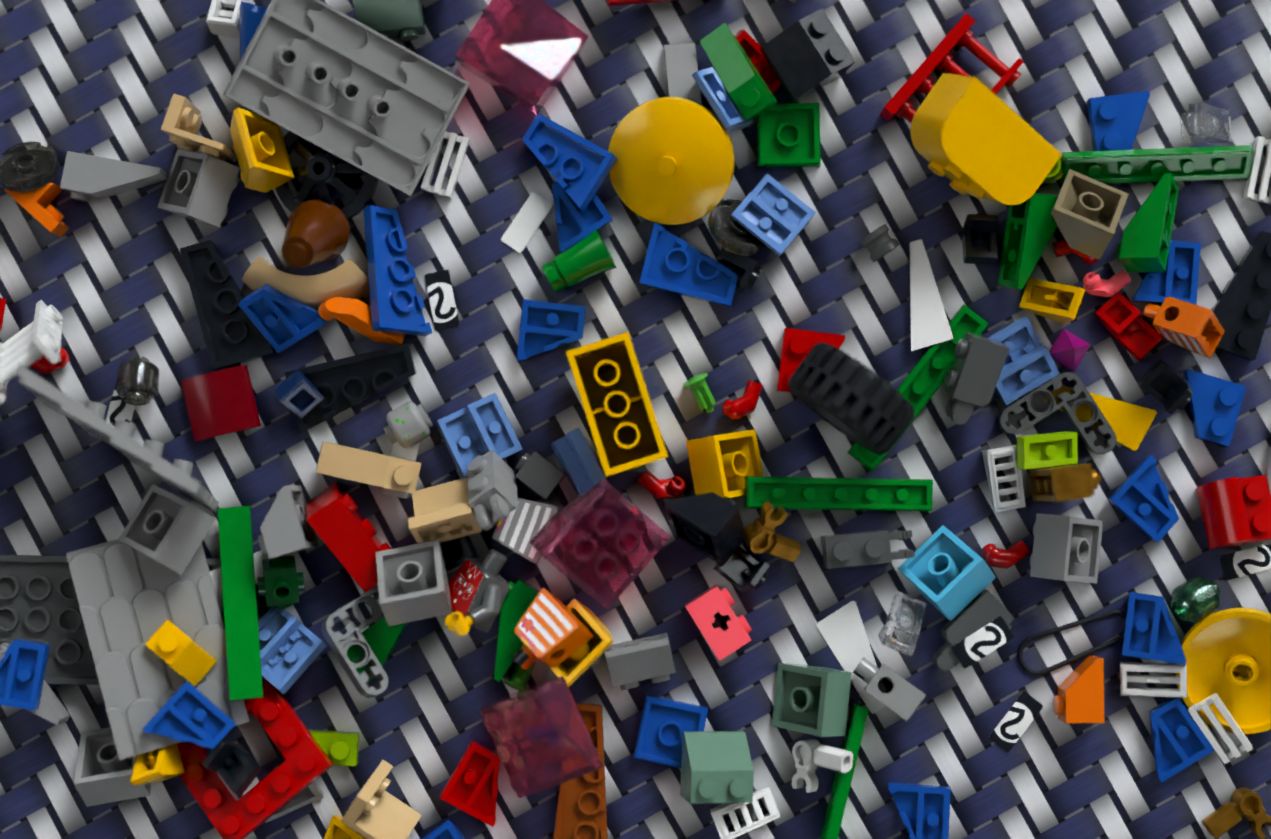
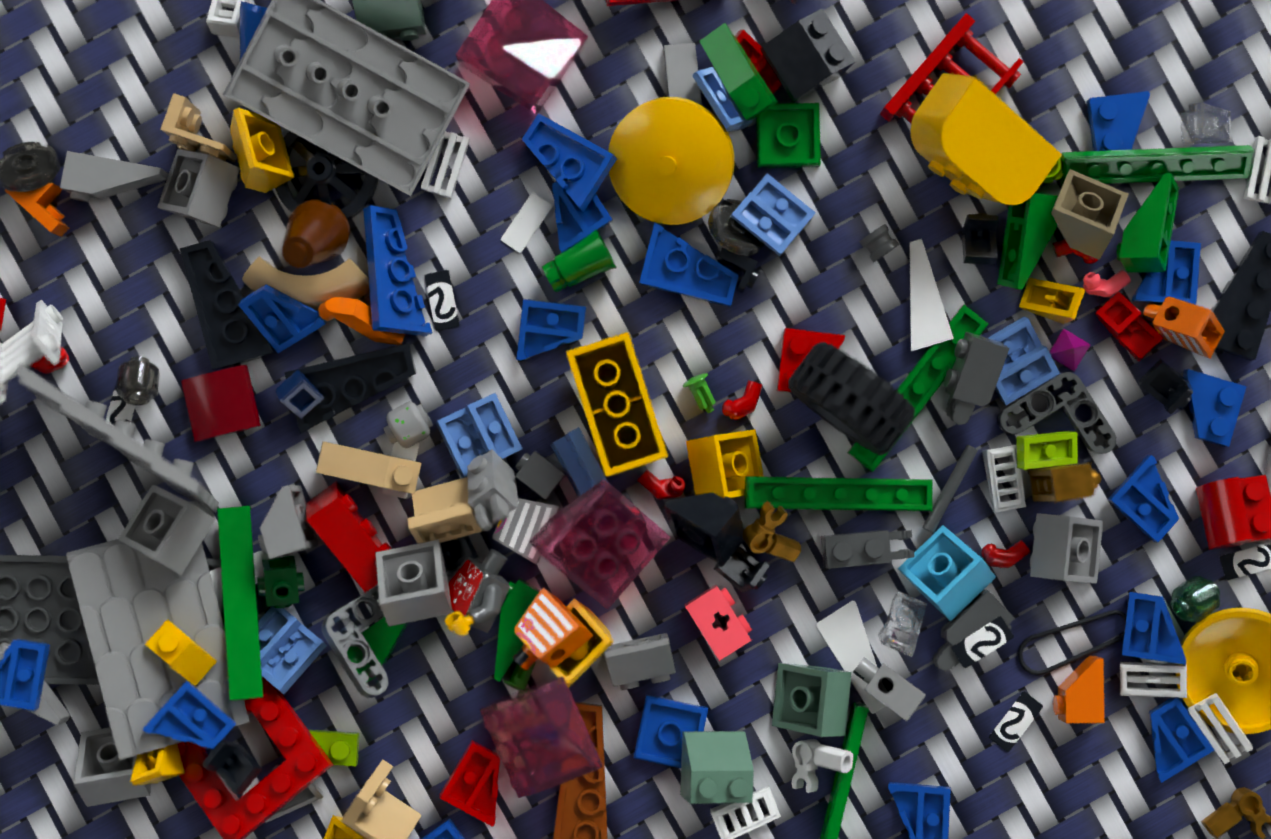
(950, 488): none -> dark grey bar
(1126, 419): yellow sticker -> none

